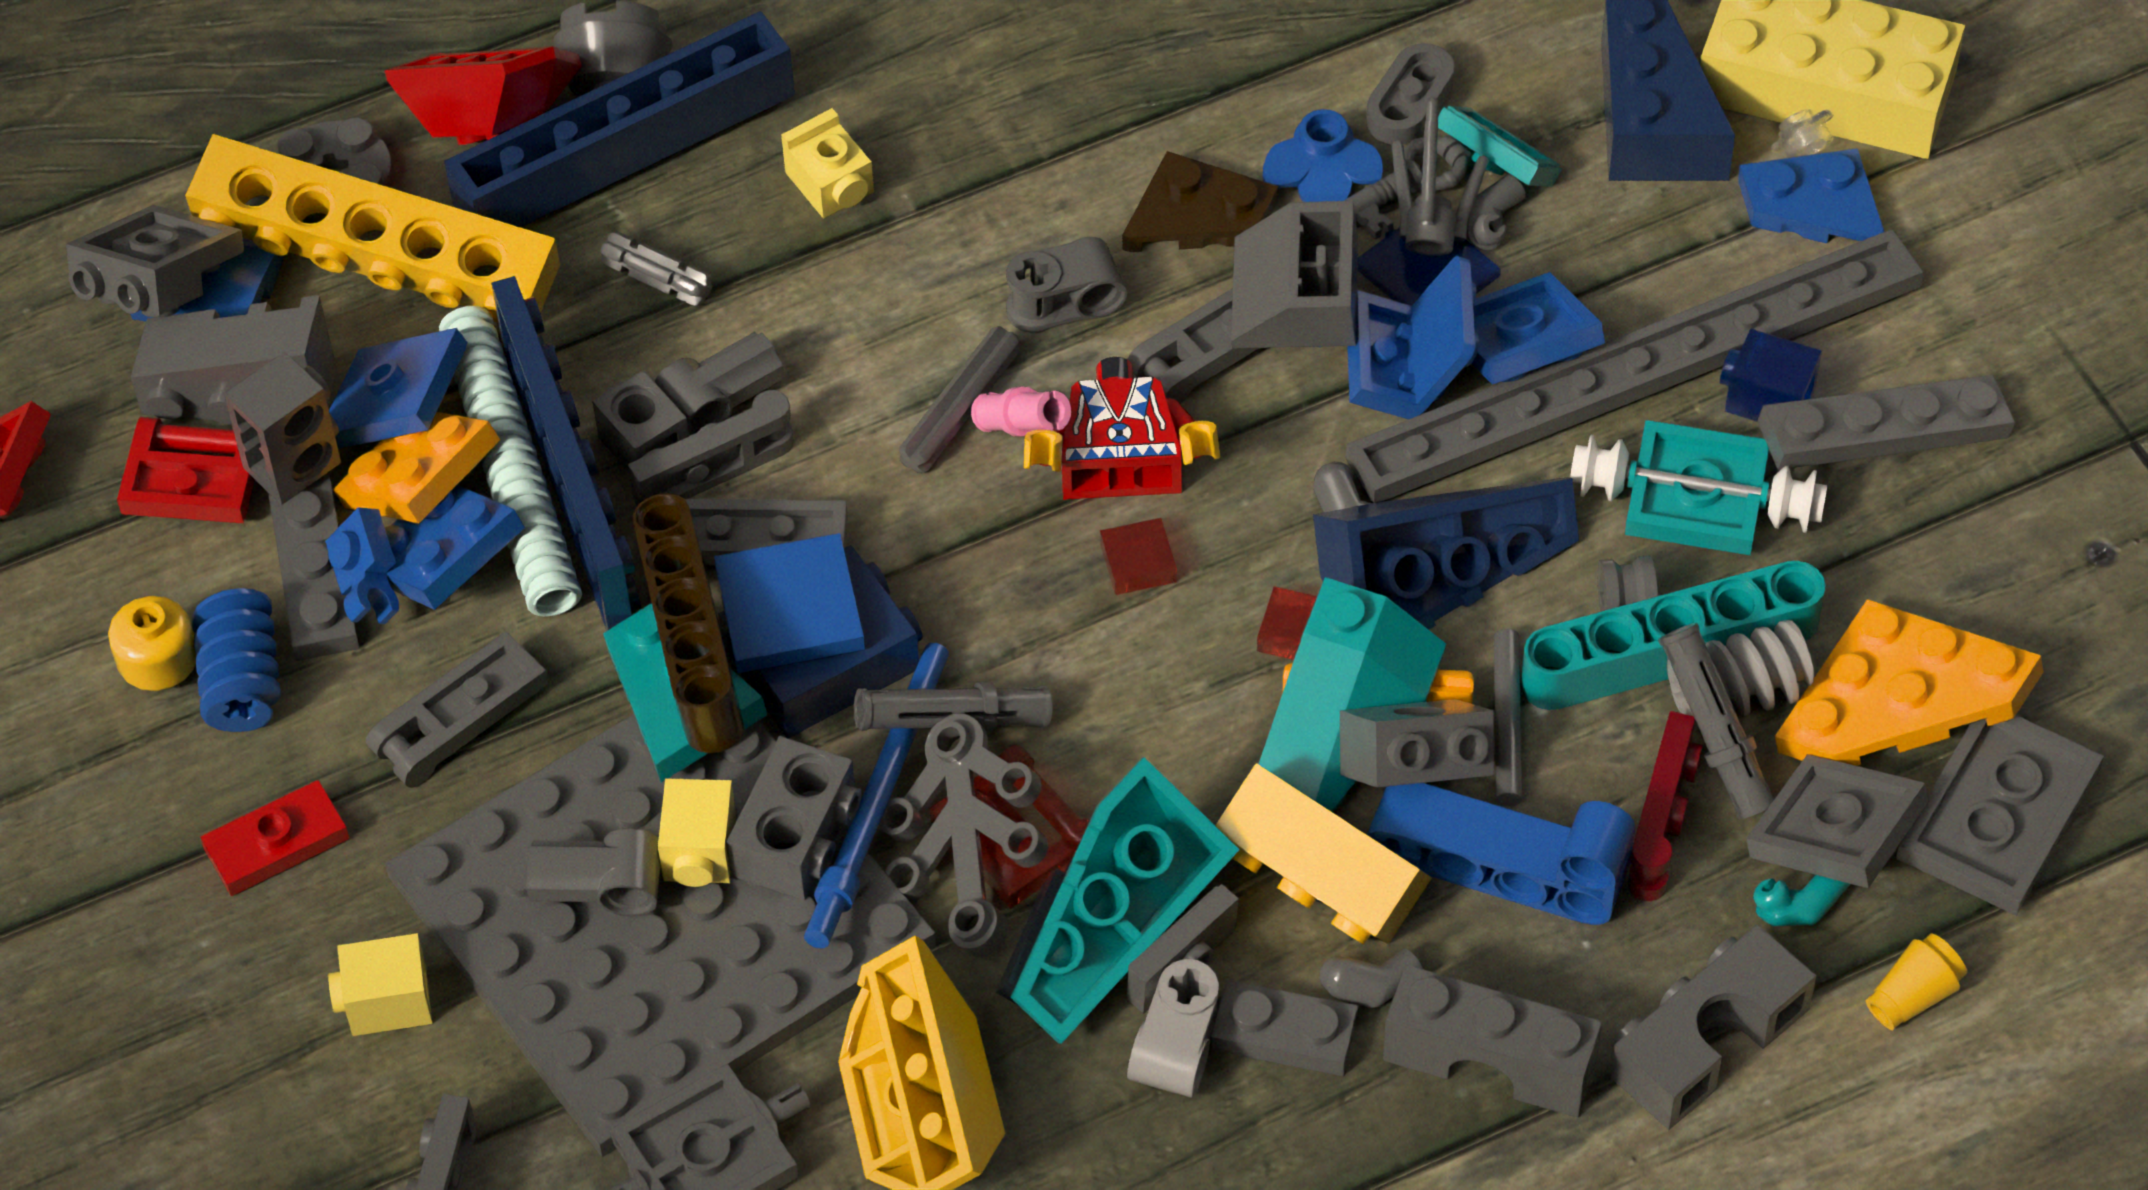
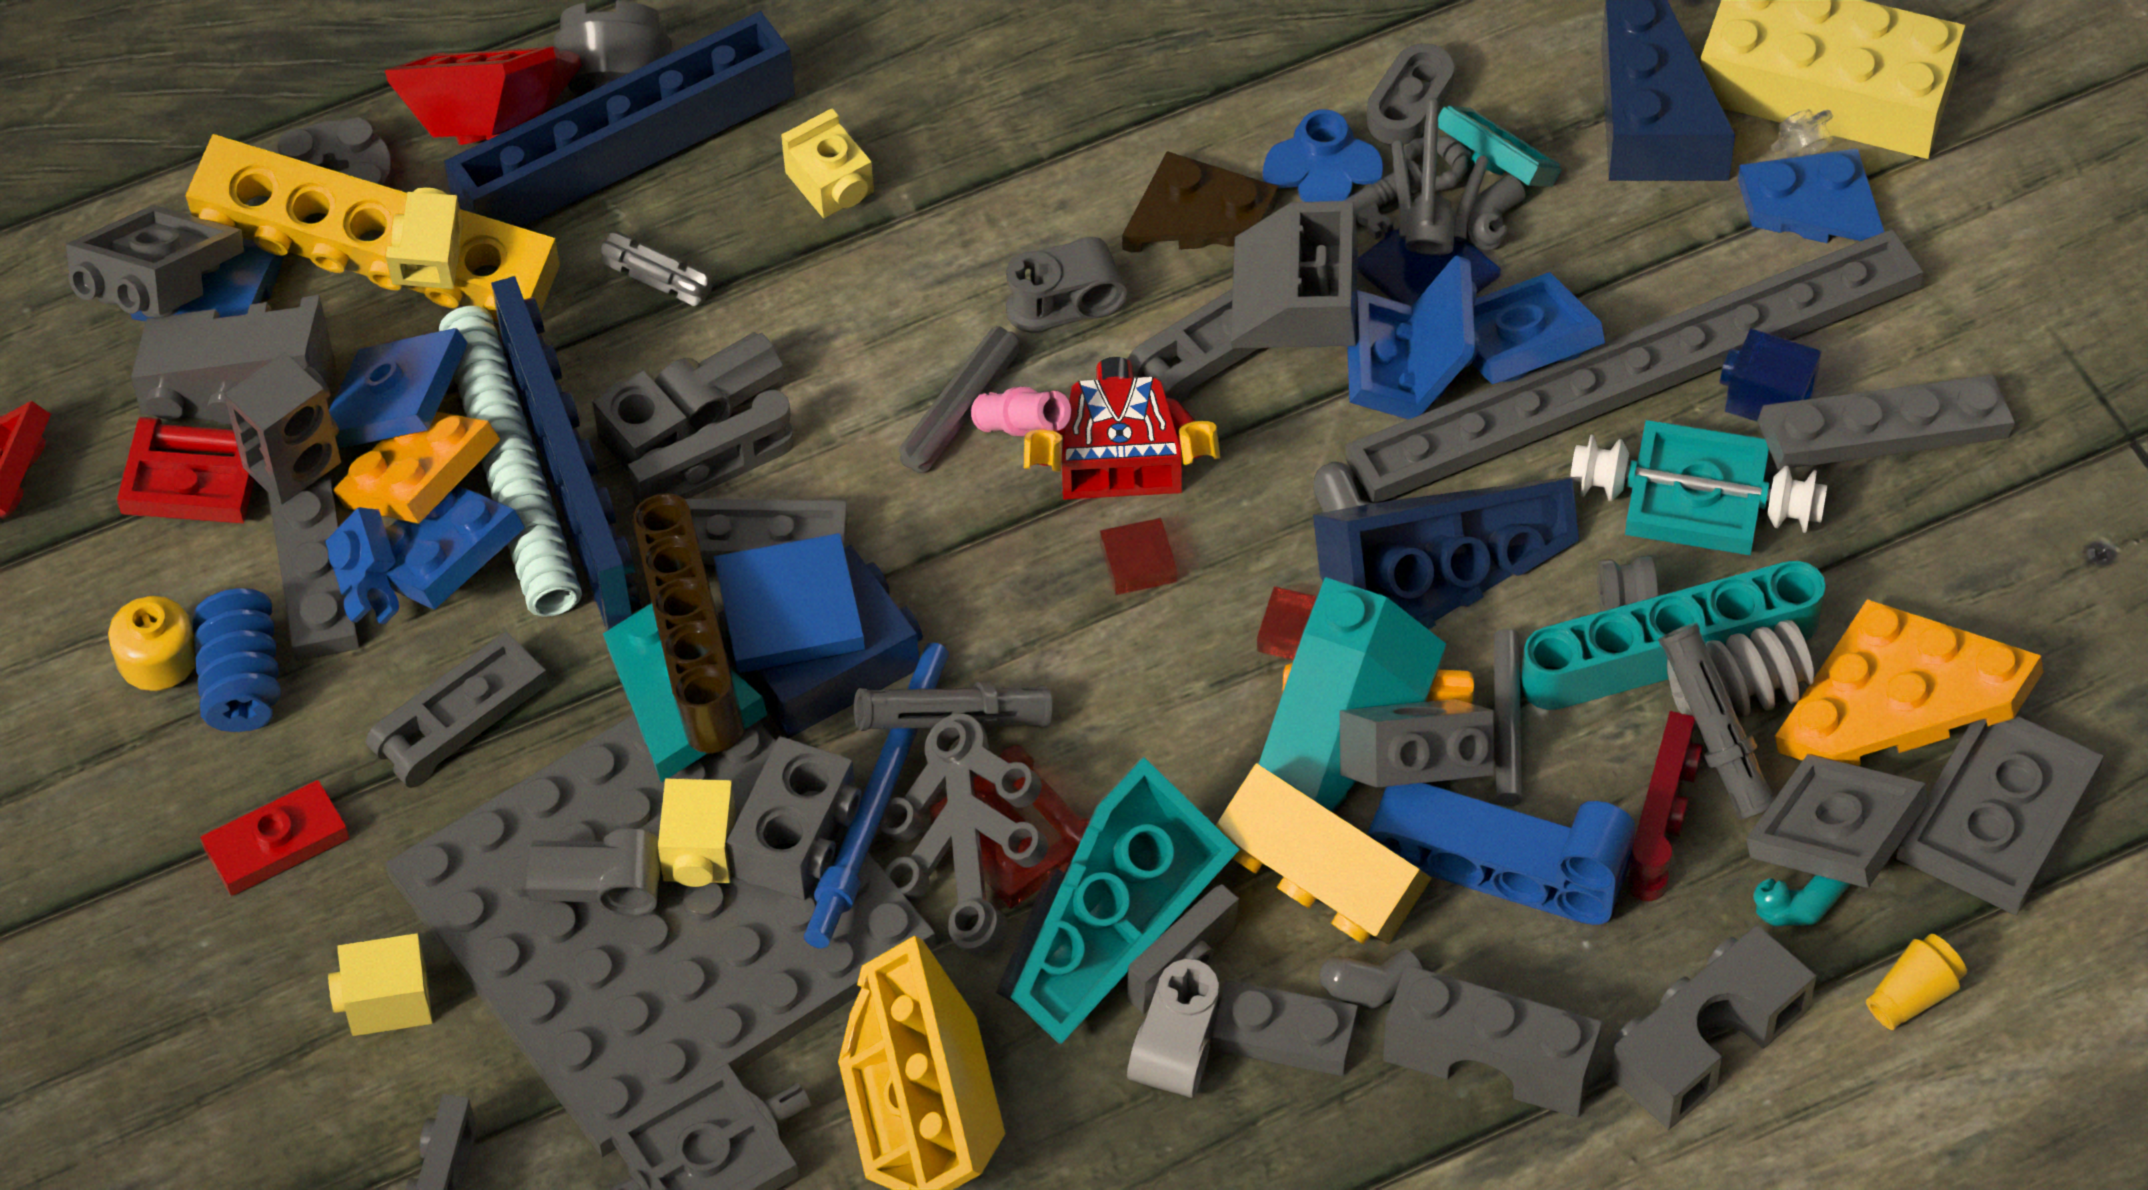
(426, 240): none -> light yellow brick

